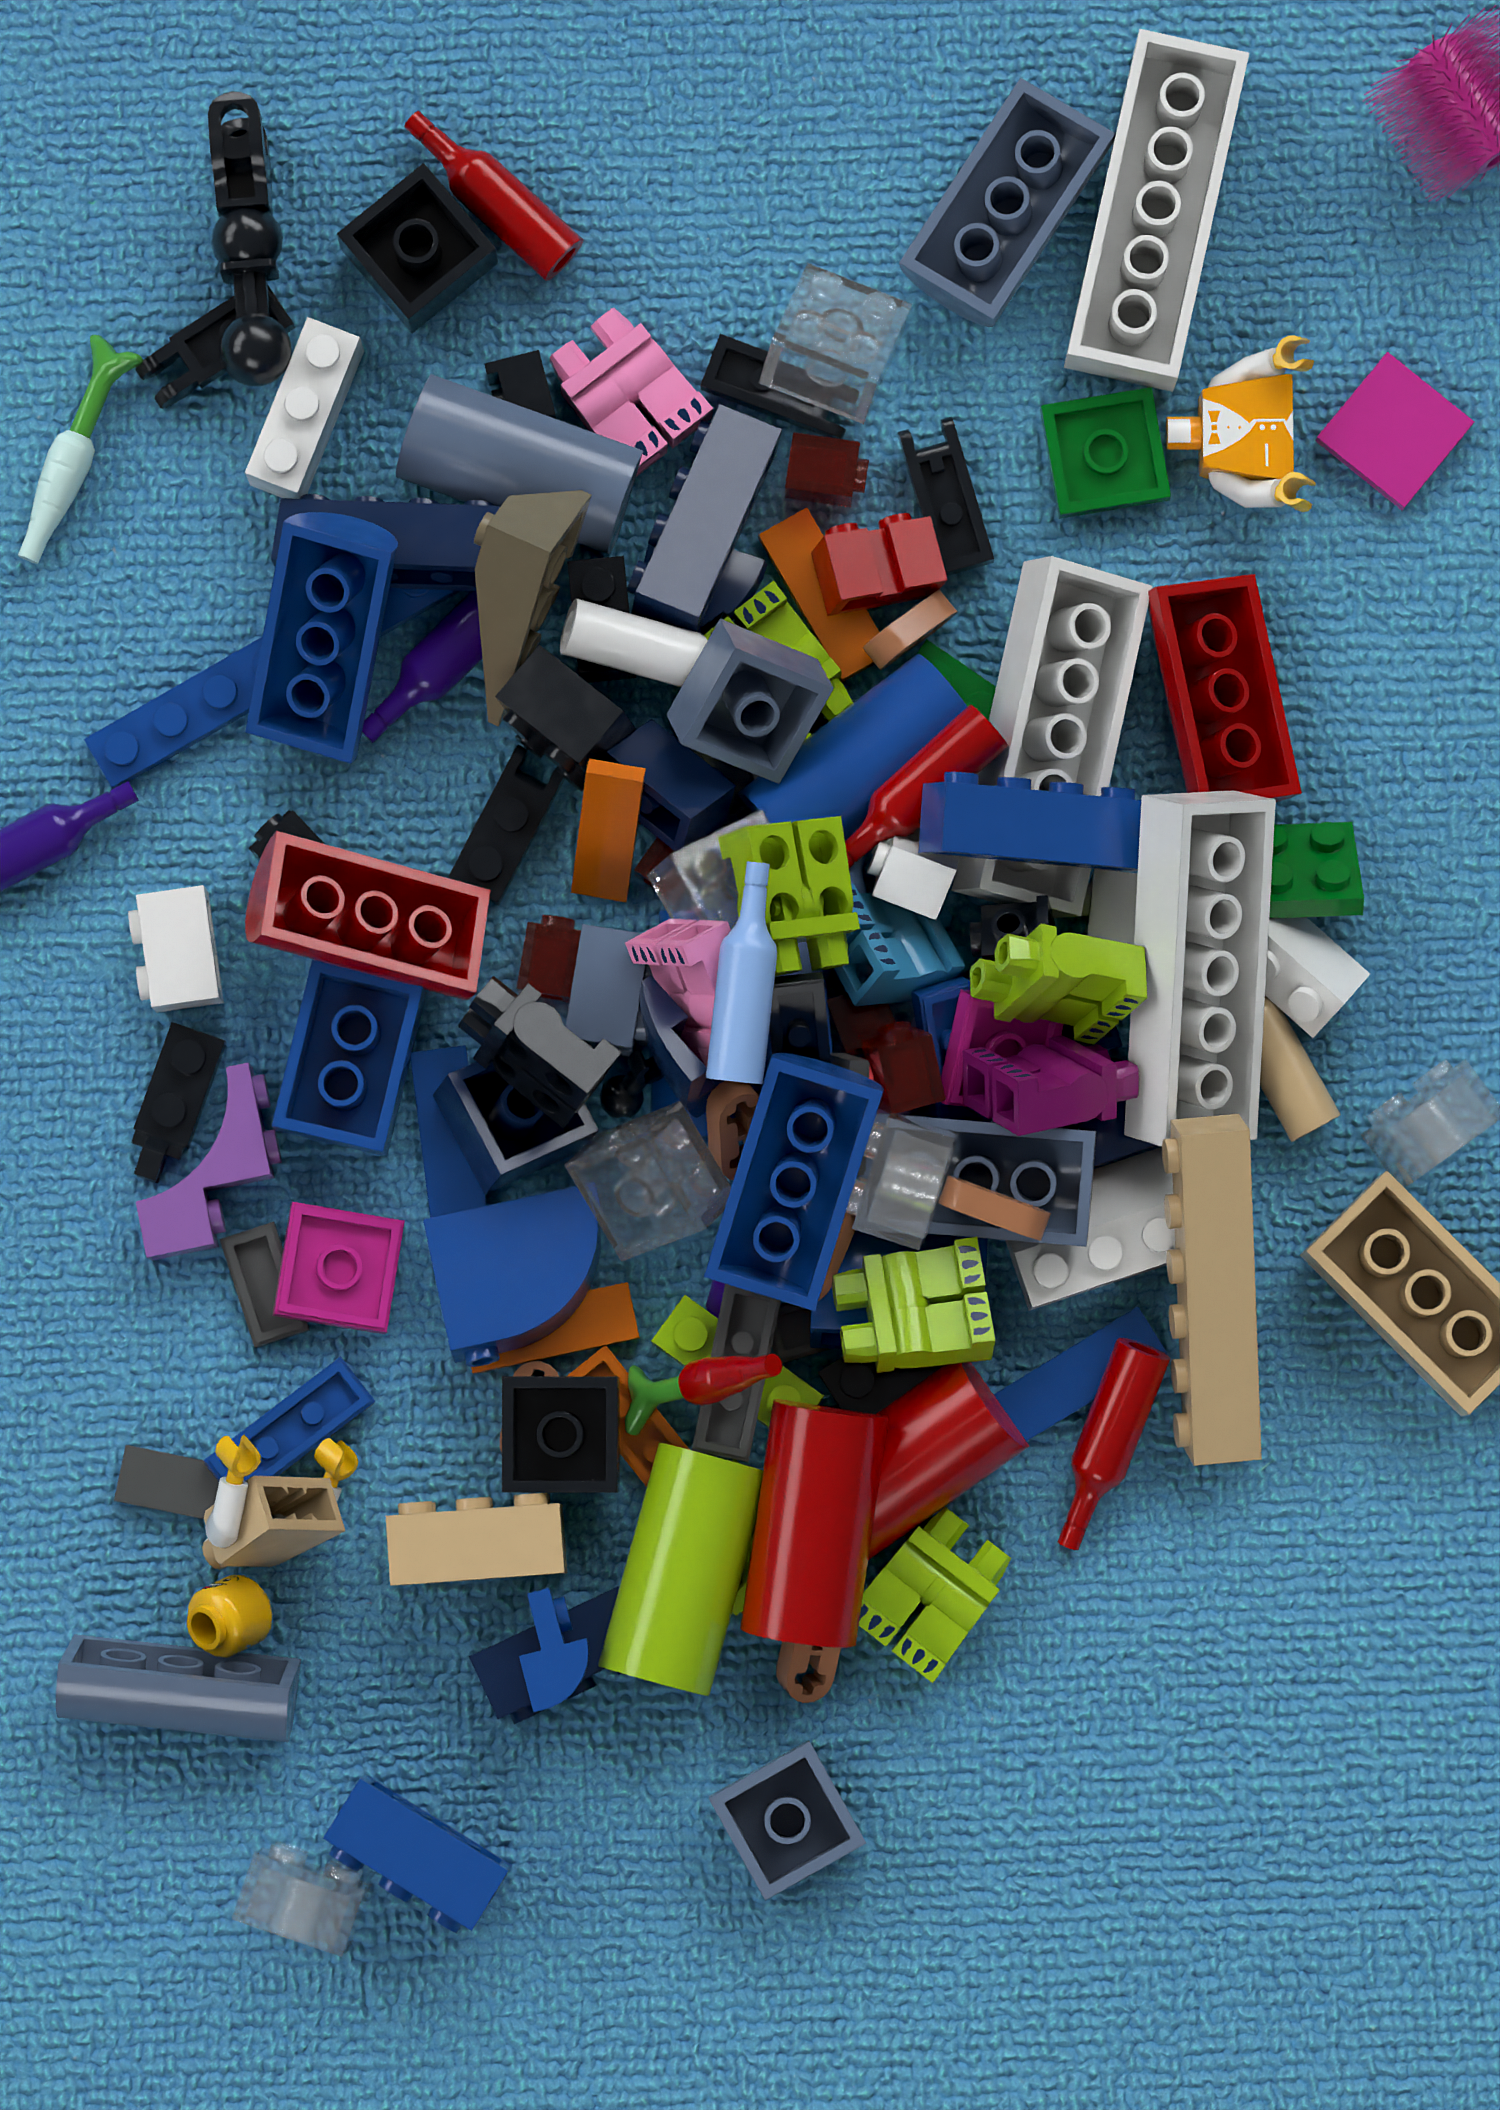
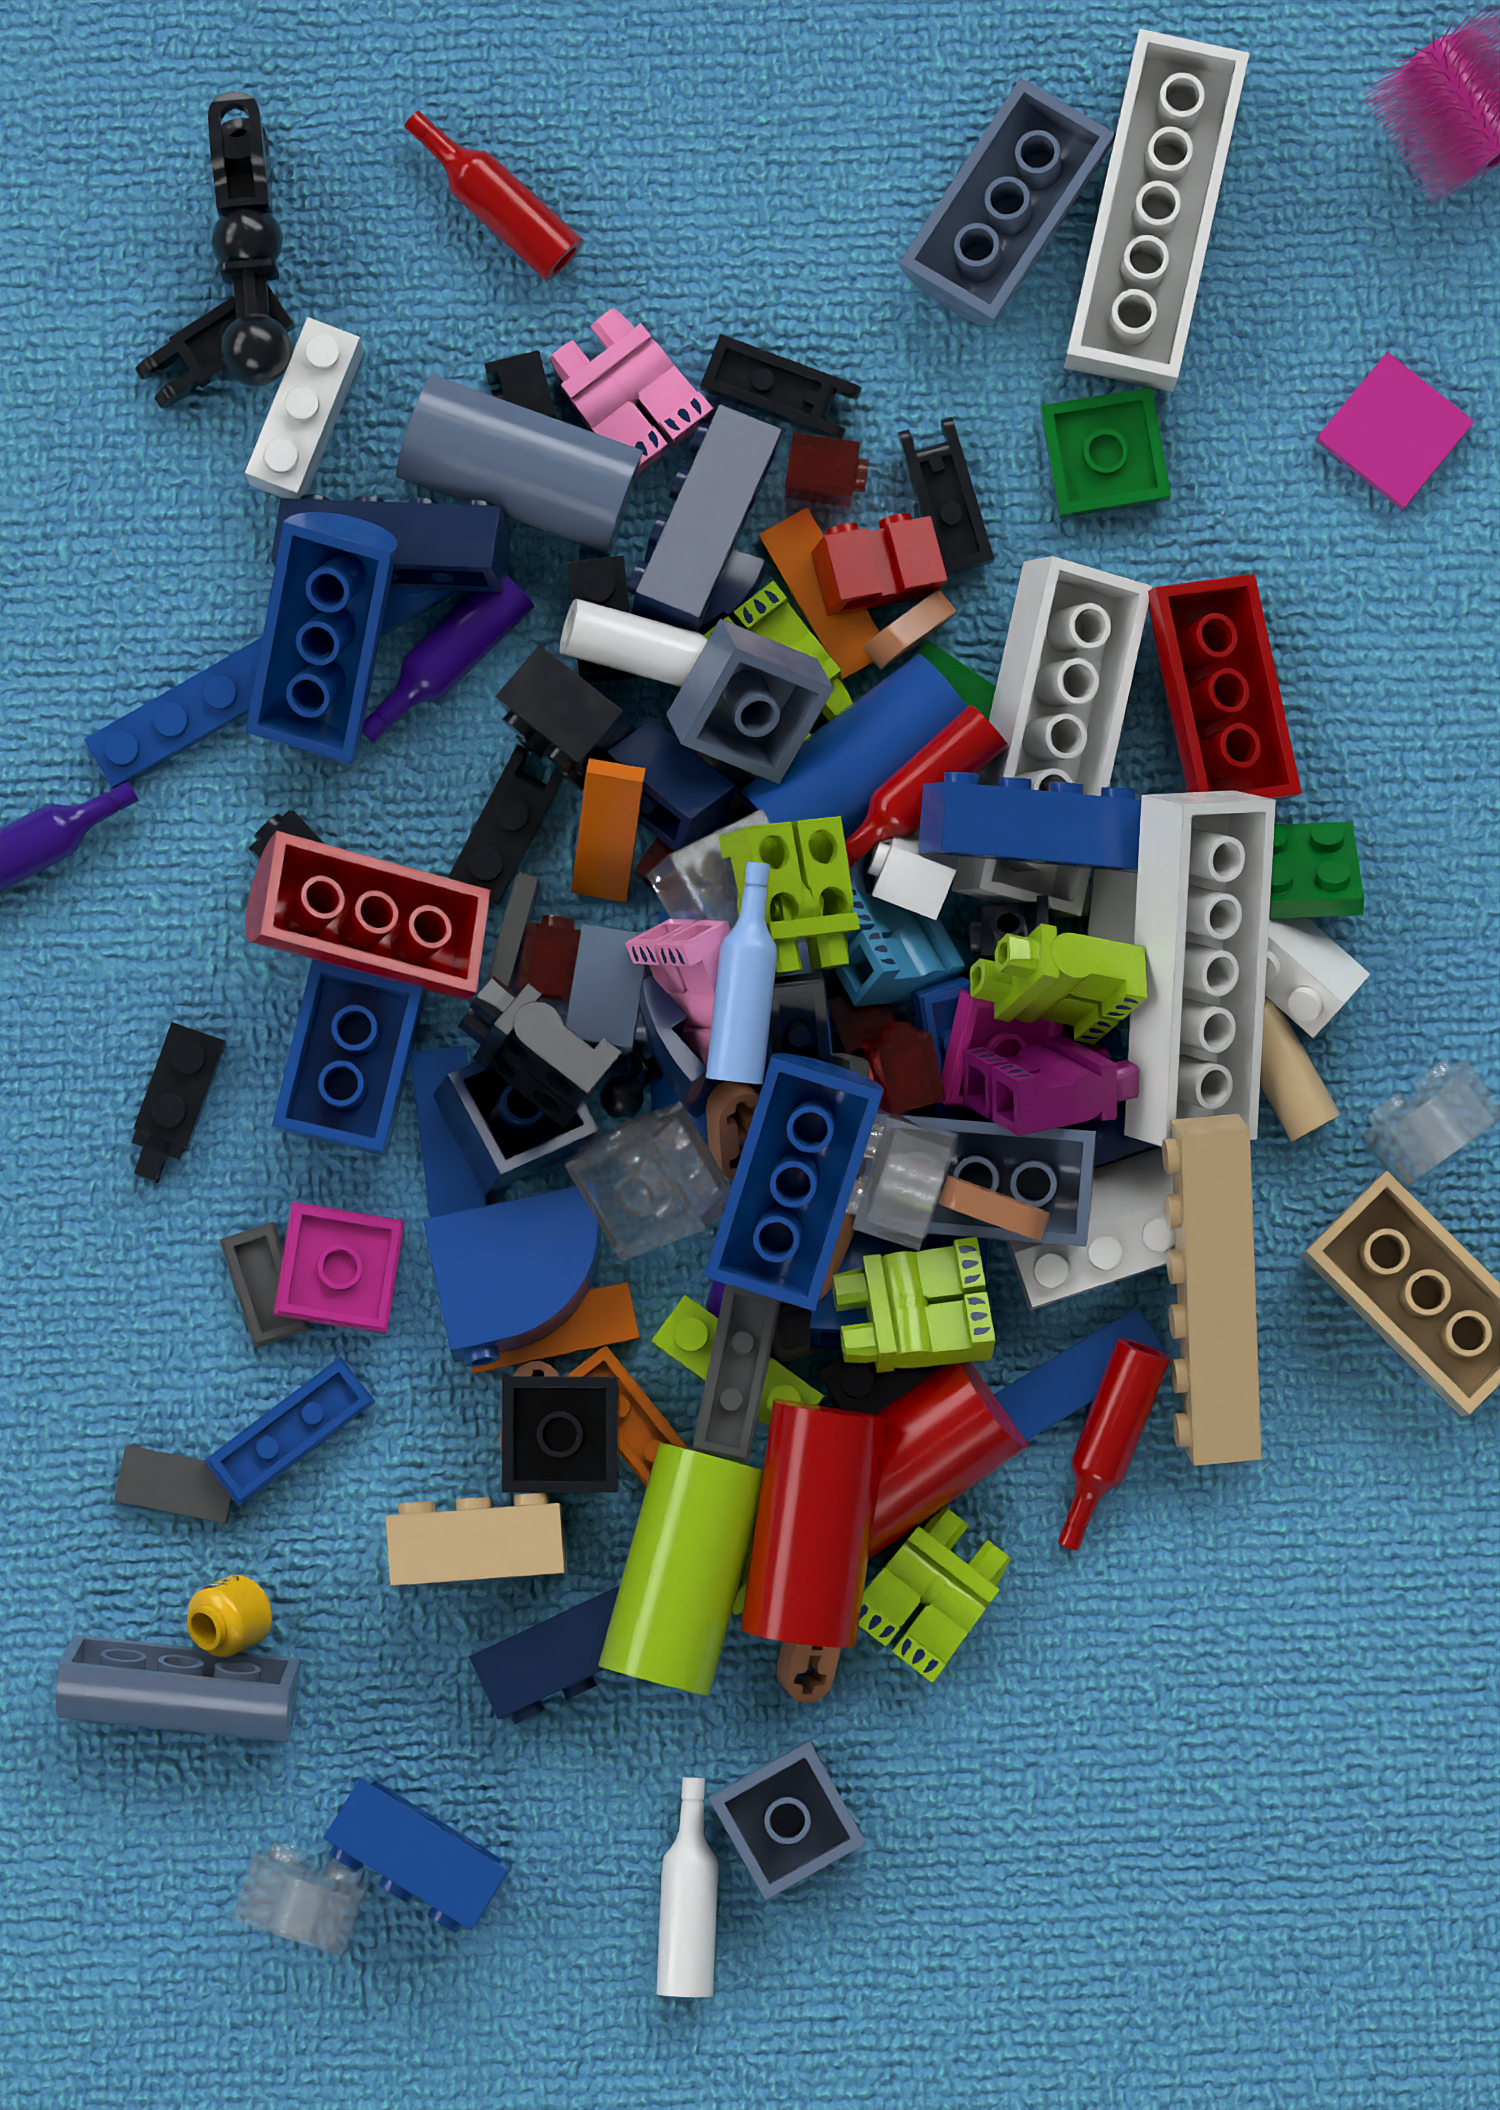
(72, 450): light aqua piece -> none
(177, 949): white brick -> none
(243, 1153): medium lavender arch -> none
(273, 1516): tan torso -> none
(417, 248): black brick -> none
(514, 928): none -> dark grey tile
(516, 578): dark tan wedge -> none
(557, 1667): blue brick -> none
(688, 1904): none -> white piece
(699, 1382): red piece -> none
(835, 343): clear brick -> none
(1248, 430): torso -> none

